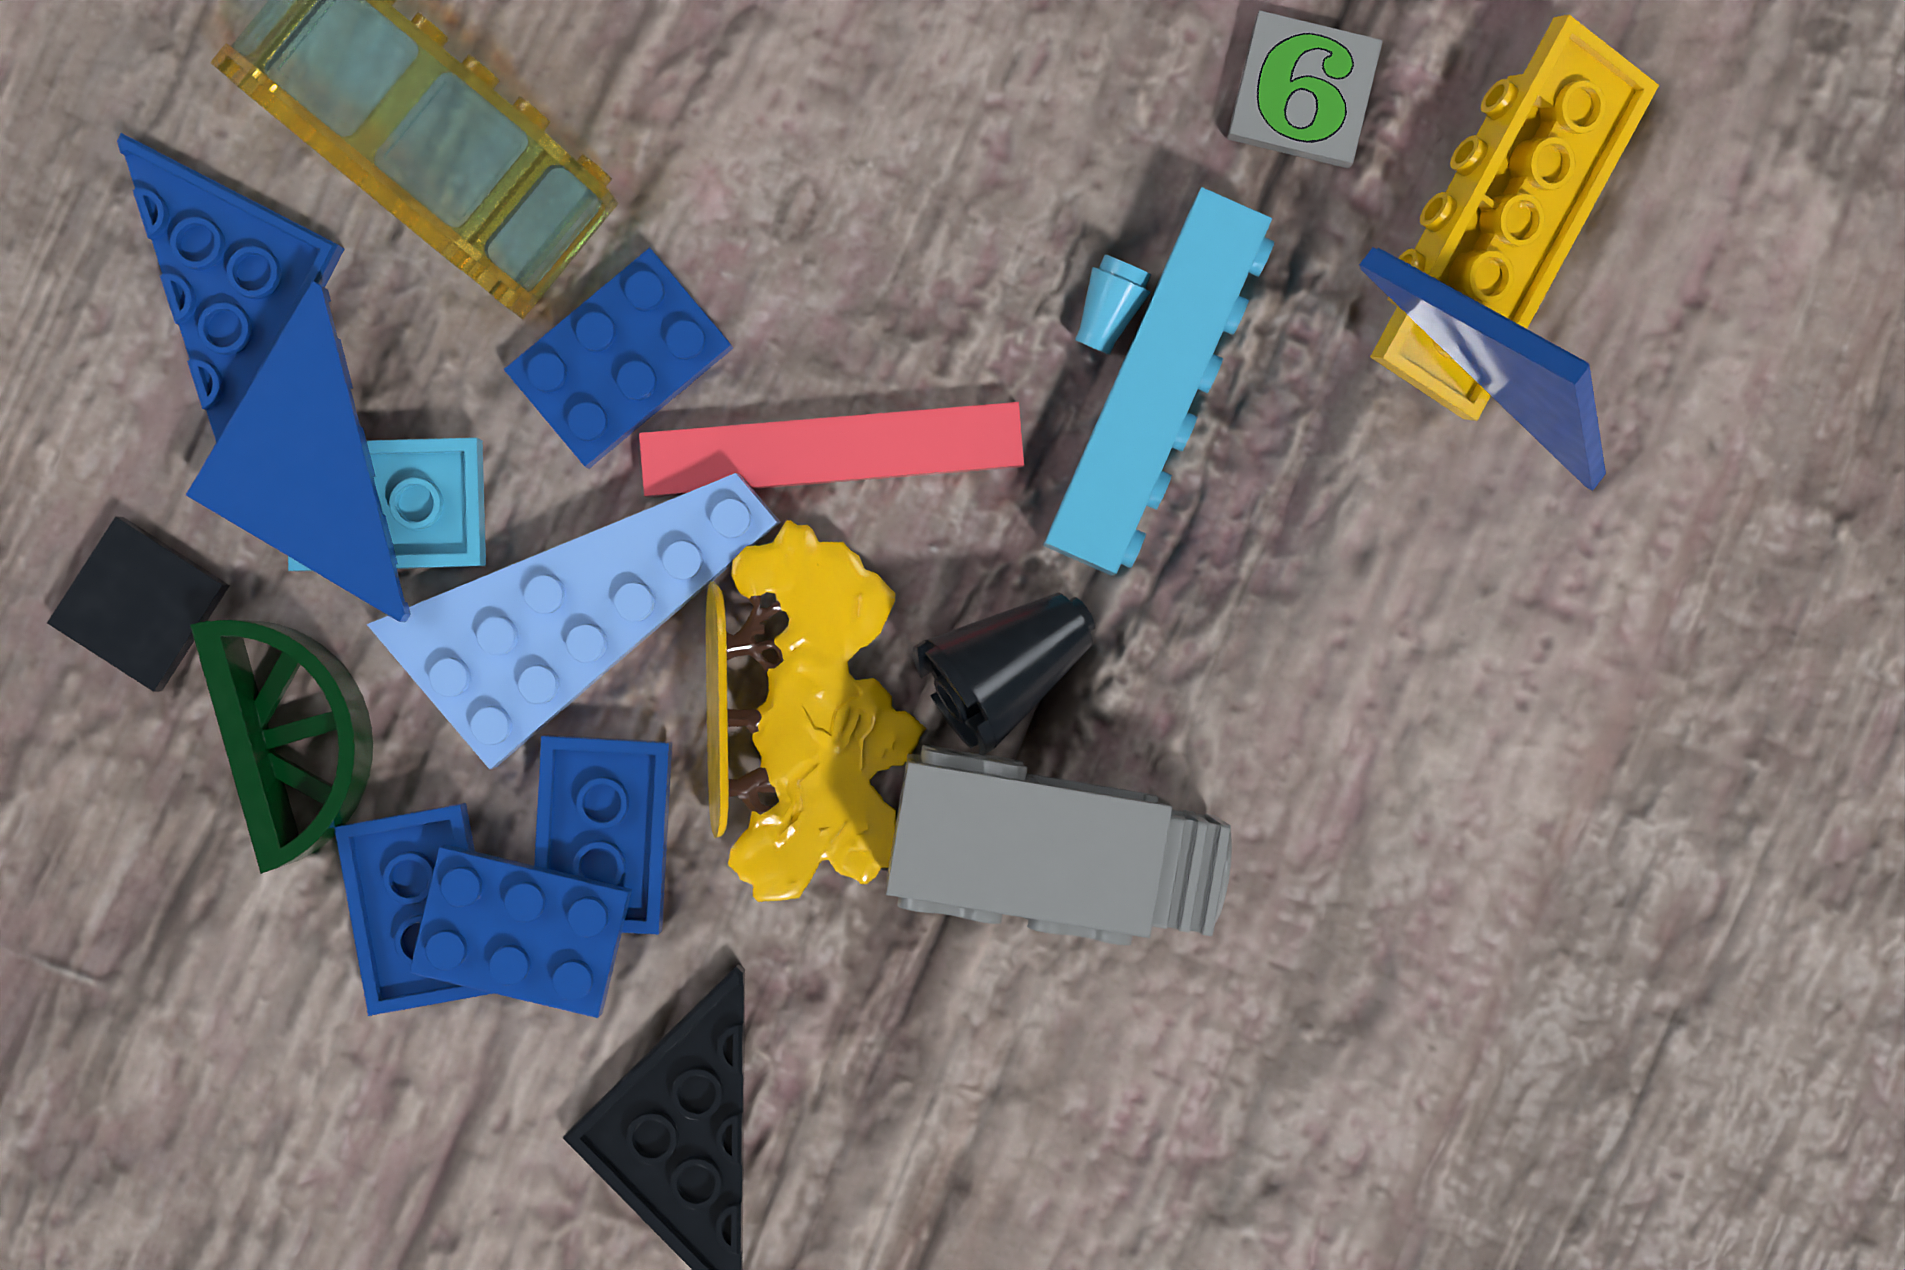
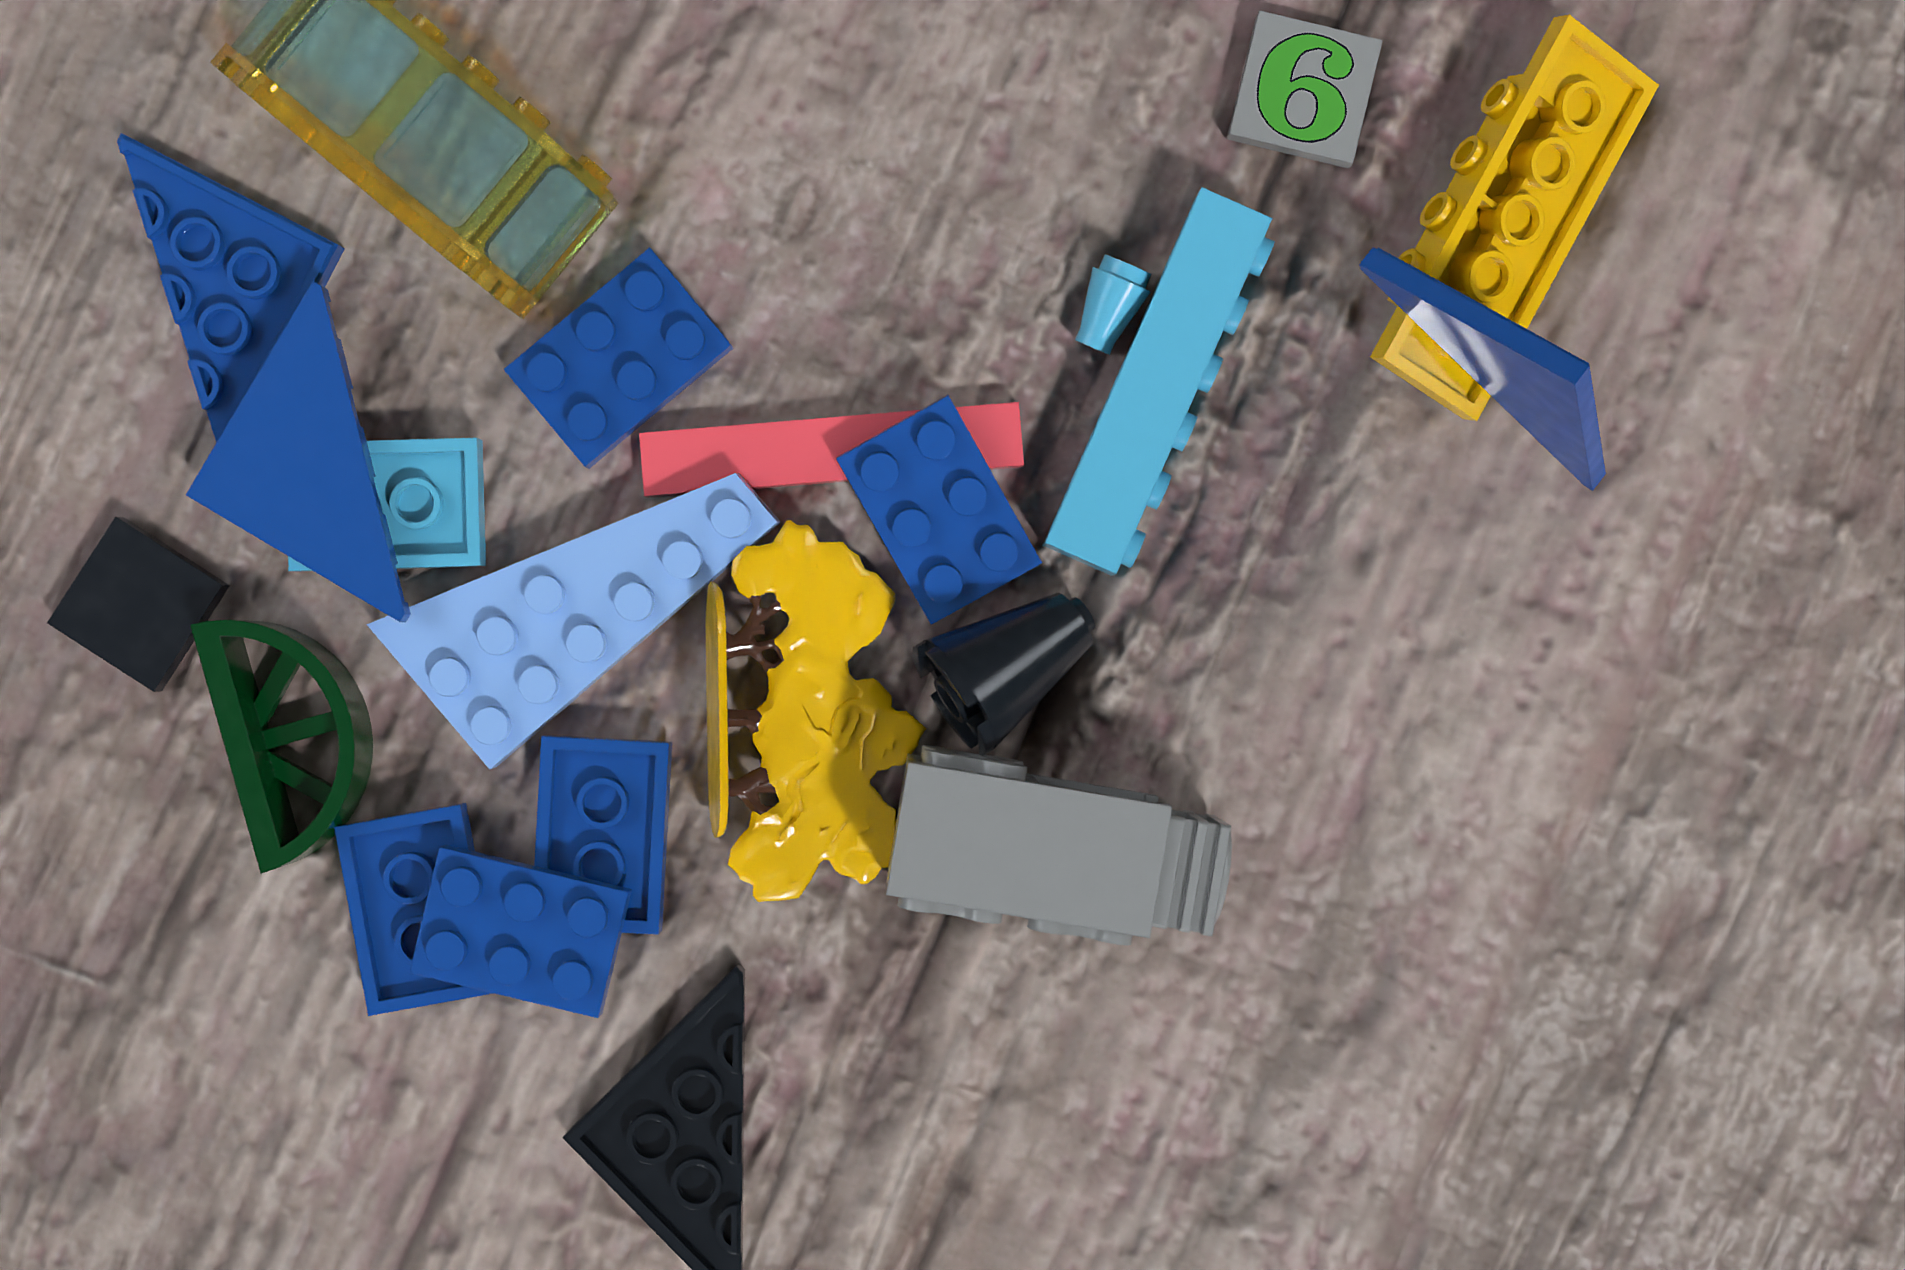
(939, 509): none -> blue plate

